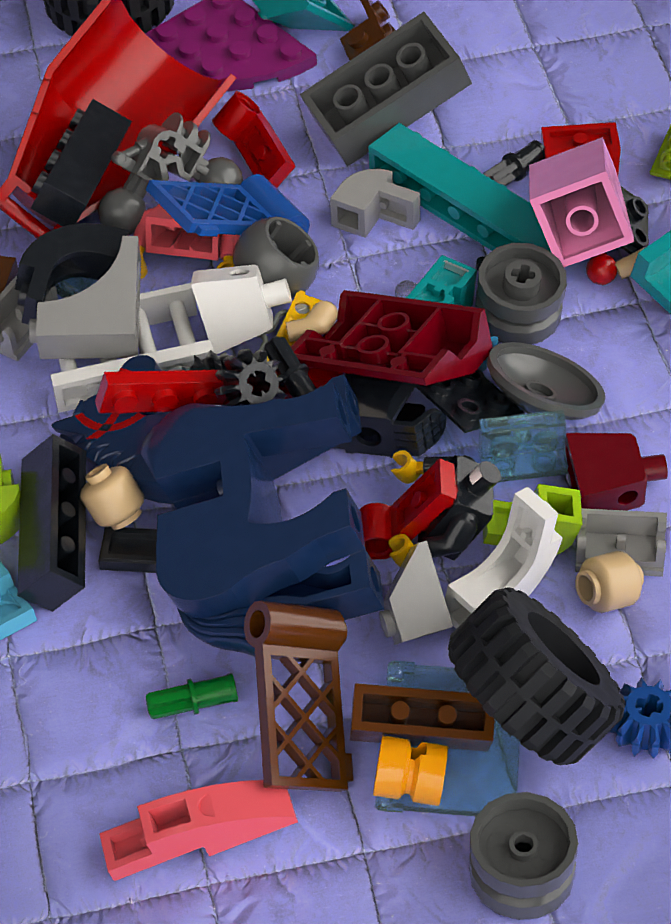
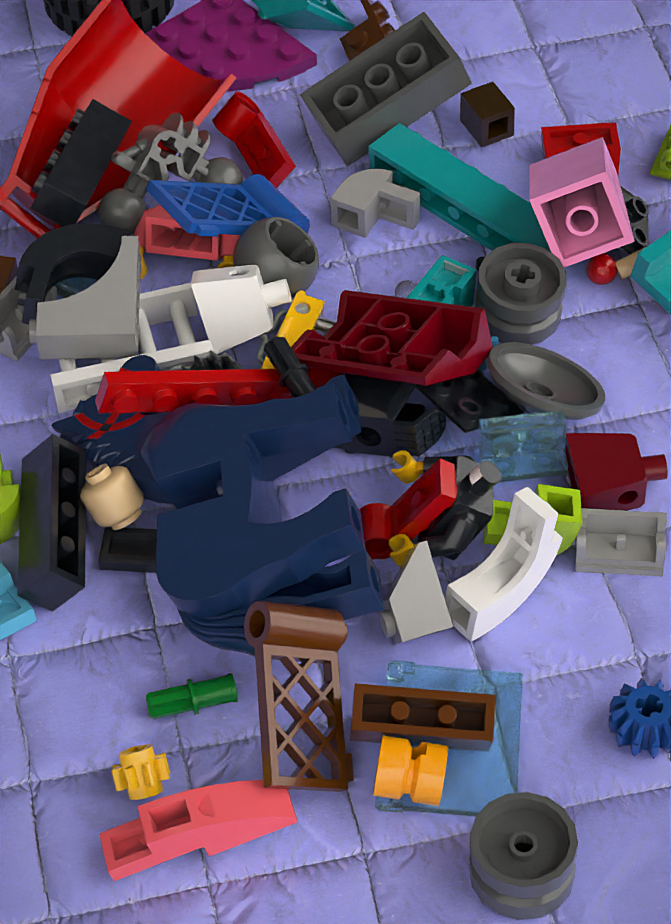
(140, 772): none -> yellow gear
(260, 375): black gear -> none
(319, 319): tan arm -> none
(487, 114): none -> dark brown brick
(515, 165): black axle -> none
(535, 677): black tyre -> none
(609, 581): tan head -> none

